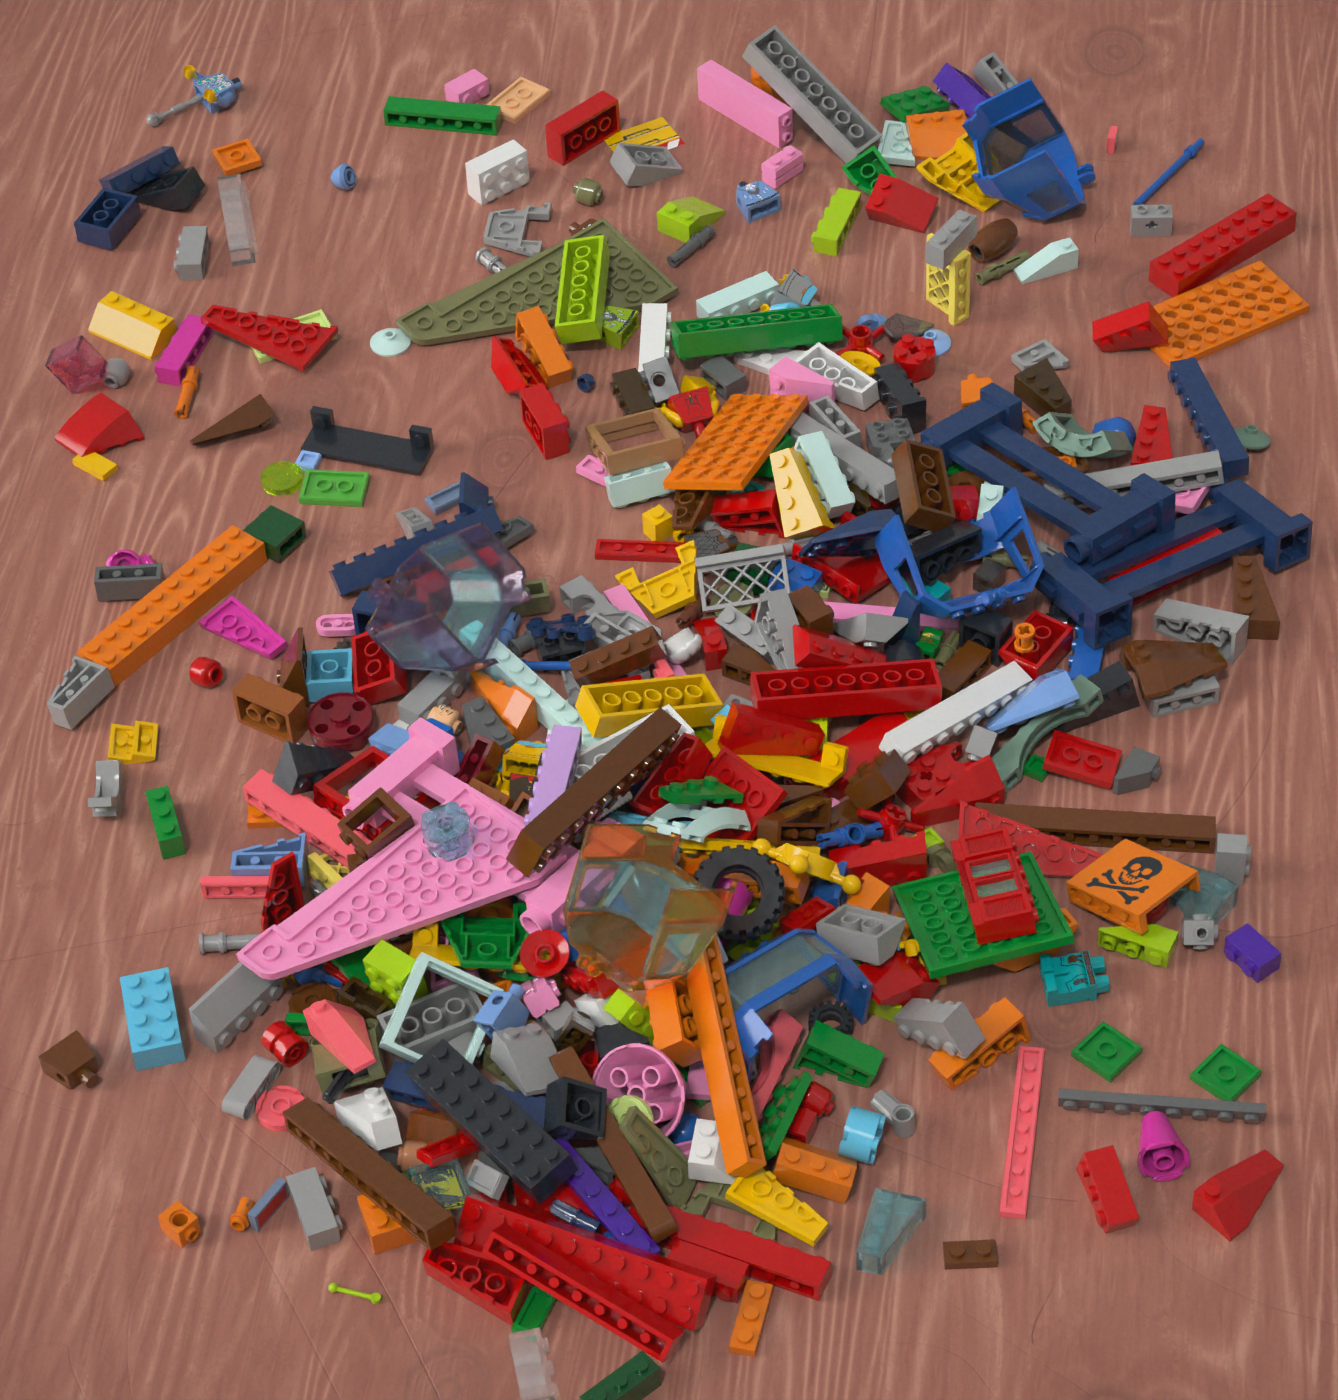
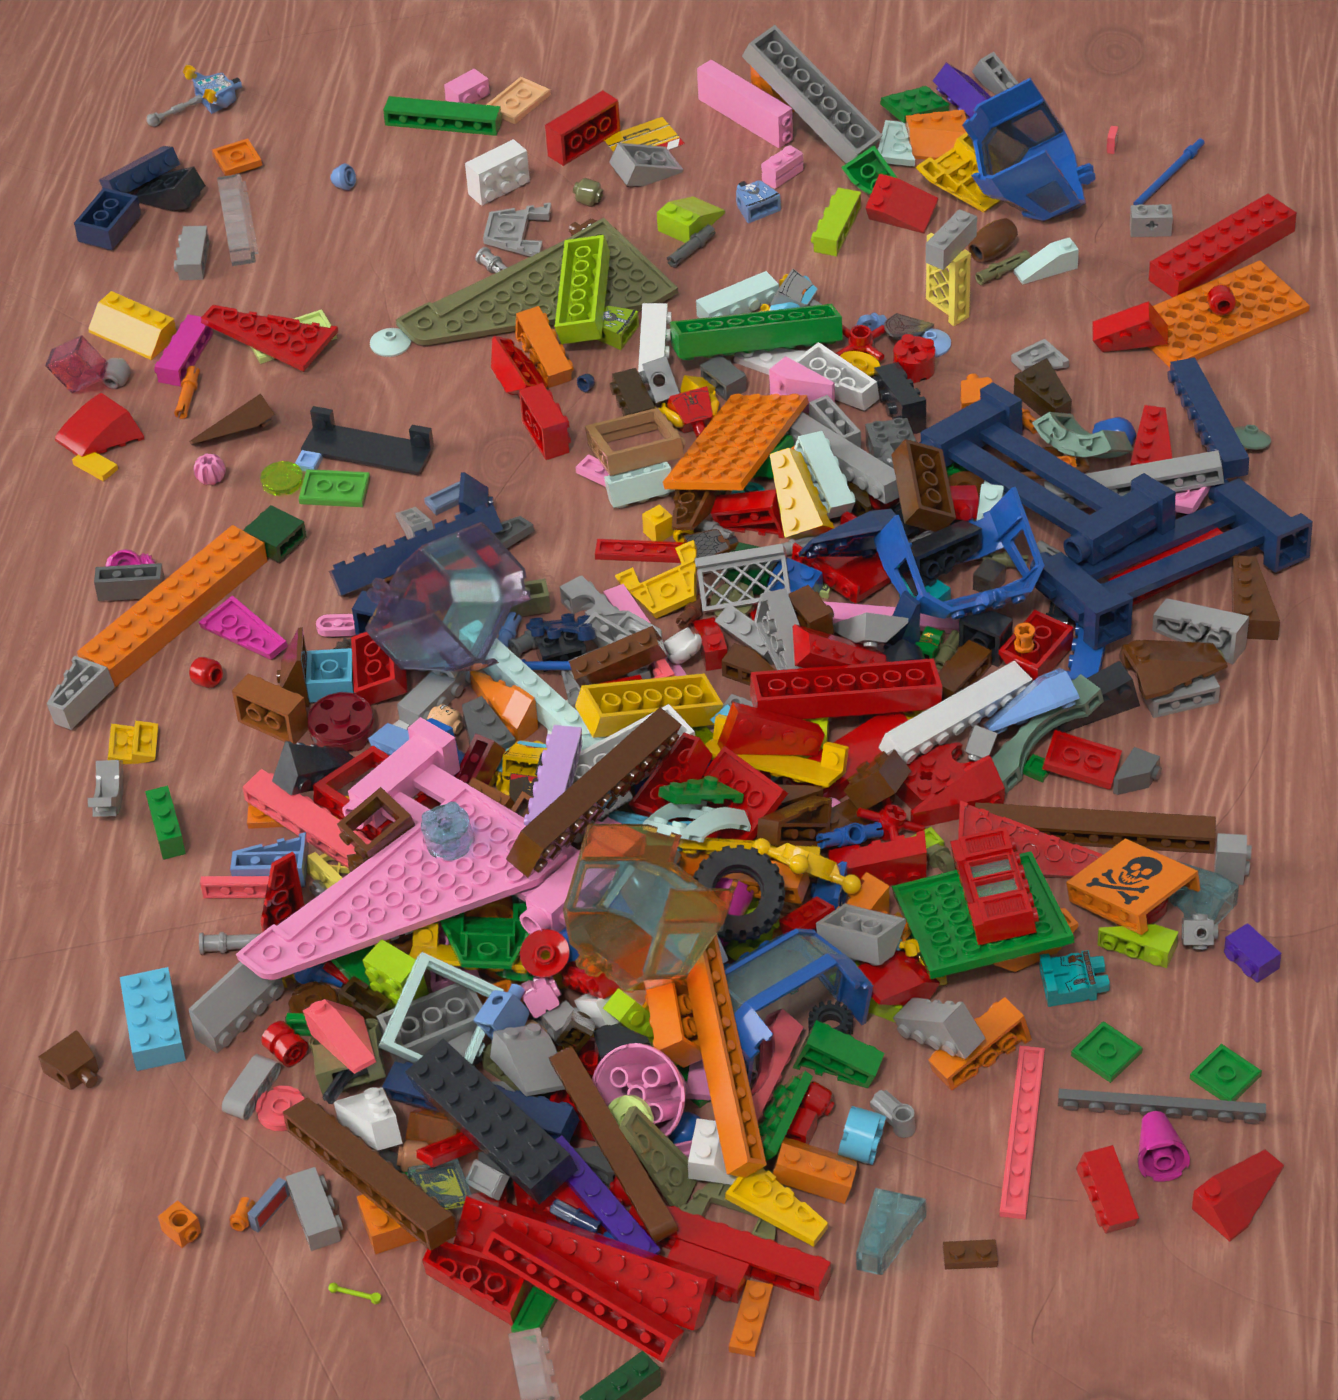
(209, 469): none -> bright pink piece
(575, 1110): black slope -> none
(1221, 300): none -> red head

